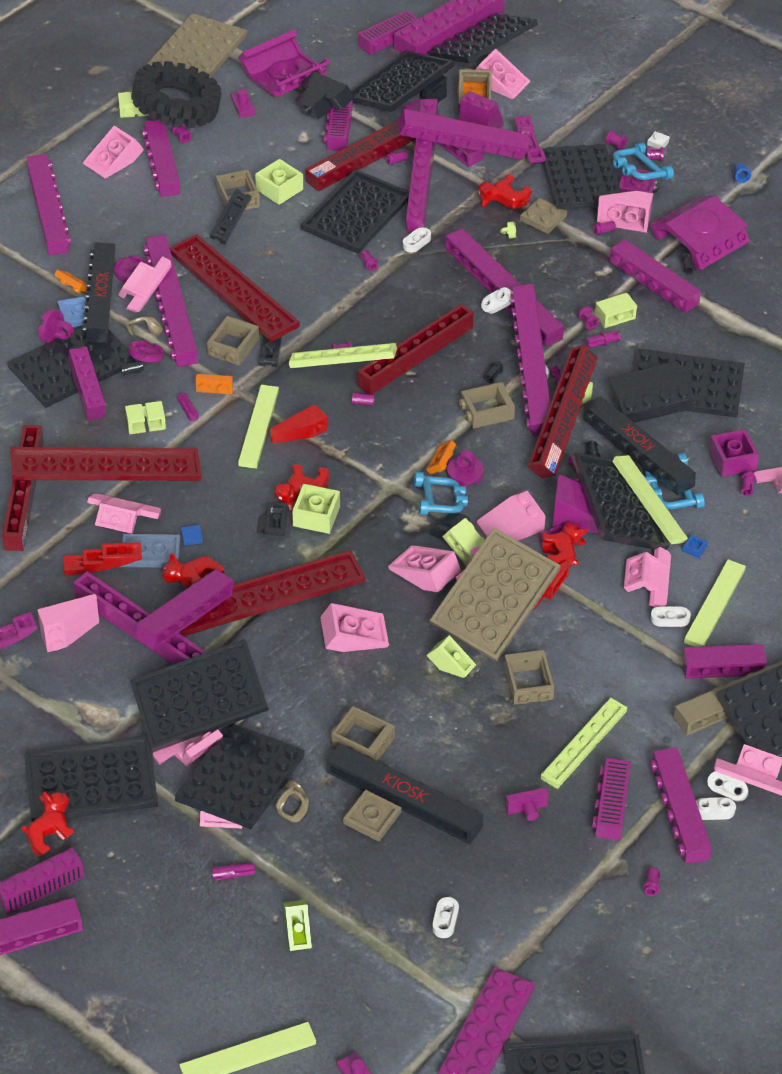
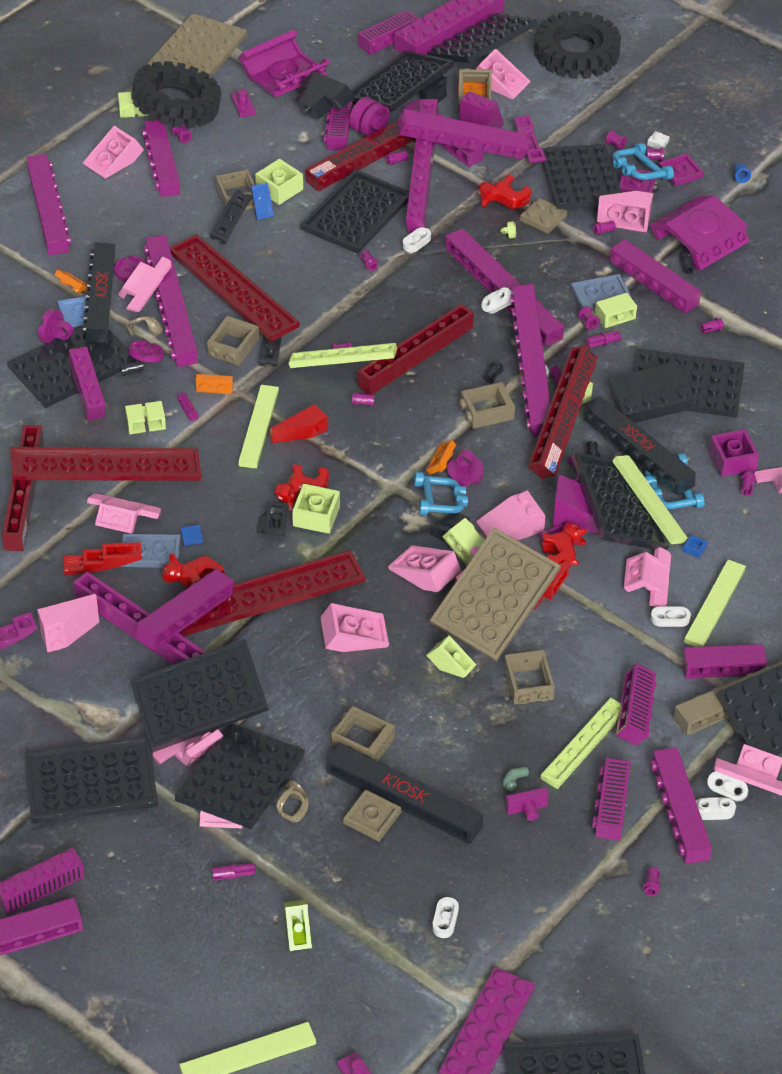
(51, 821): red animal -> none
(262, 200): none -> plate
(368, 116): none -> magenta wheel
(509, 780): none -> sand green arm
(565, 27): none -> black tyre
(598, 289): none -> sand blue tile
(636, 704): none -> magenta brick
(684, 169): none -> magenta plate
(716, 324): none -> magenta pin

